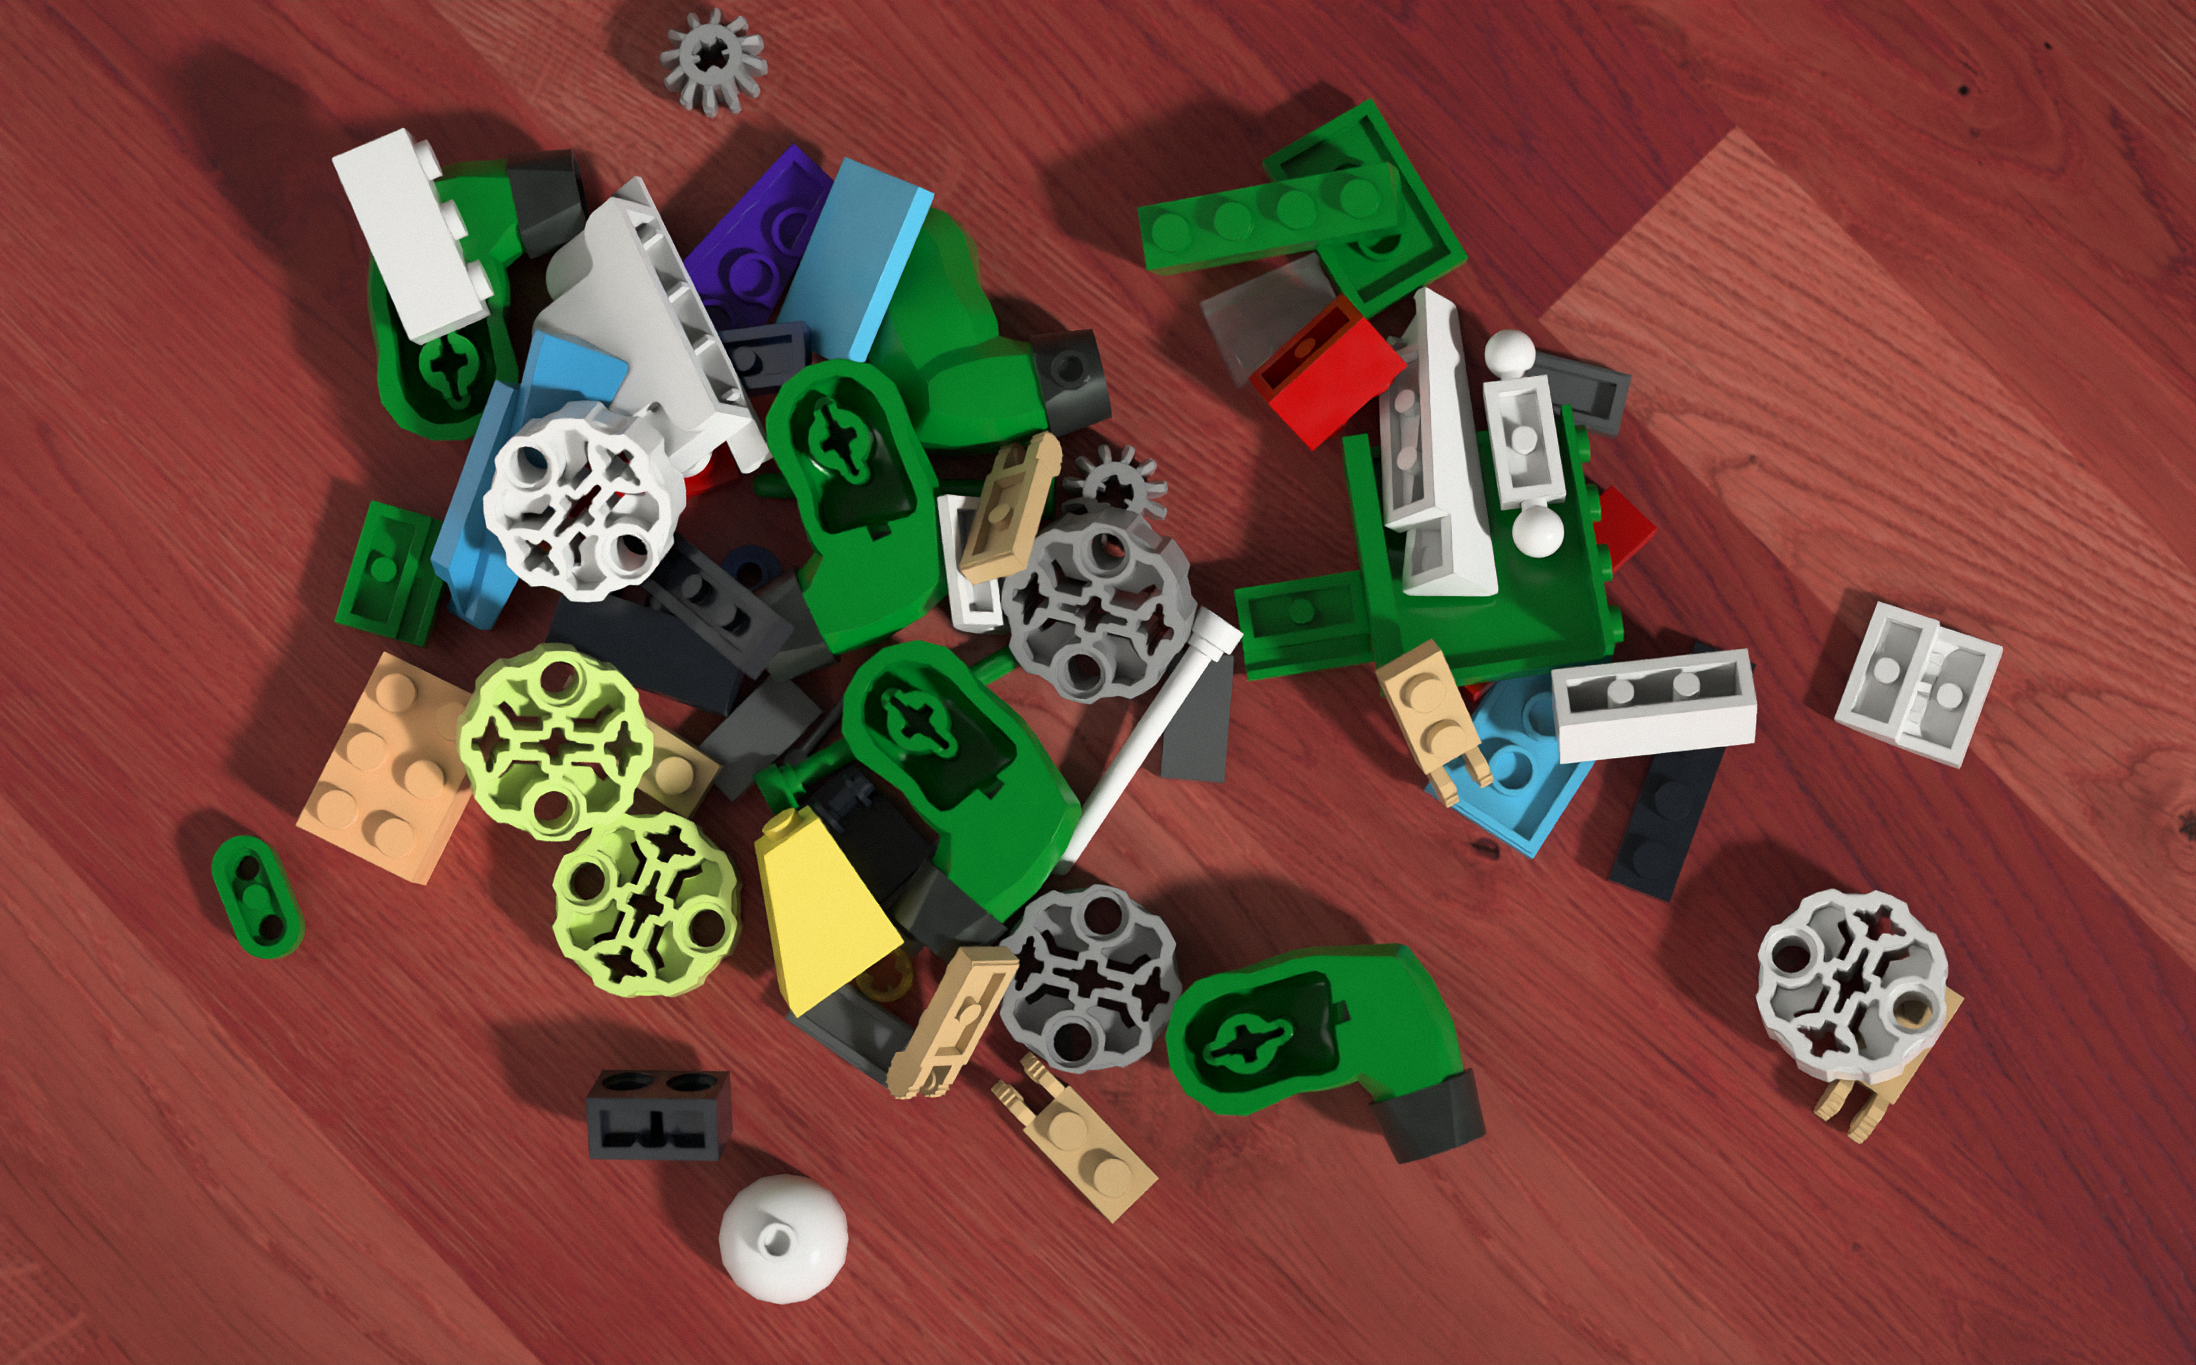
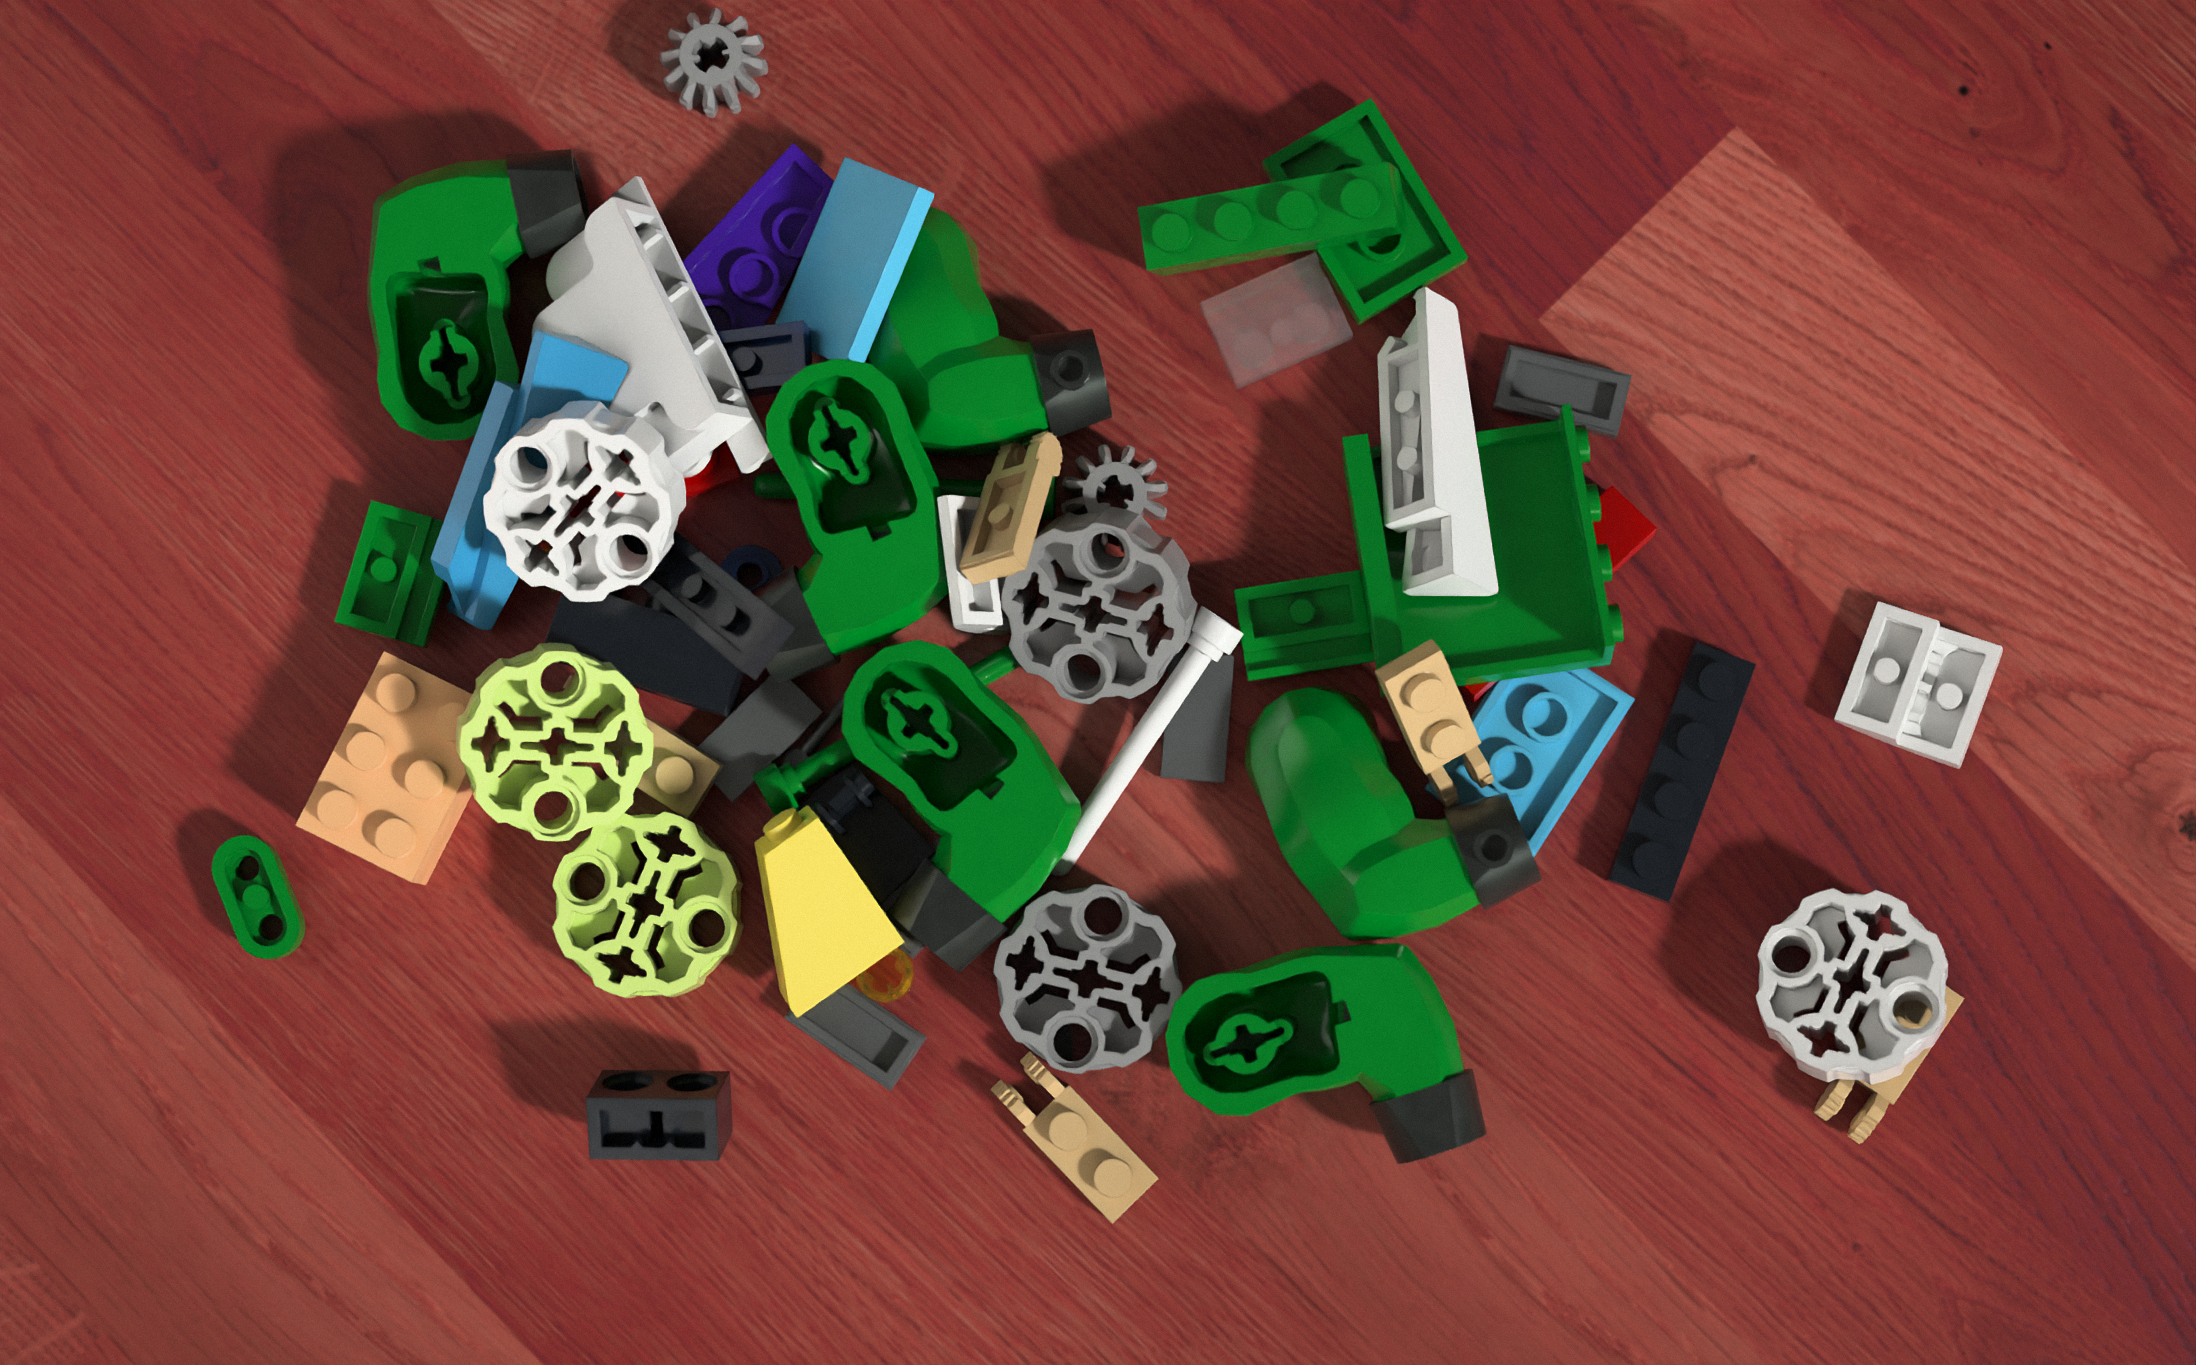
(414, 235): white brick -> none
(783, 1238): white cylinder -> none
(952, 1022): tan hinge -> none
(1327, 372): red brick -> none
(1357, 833): none -> green piece
(1524, 443): white plate -> none
(1654, 706): white brick -> none

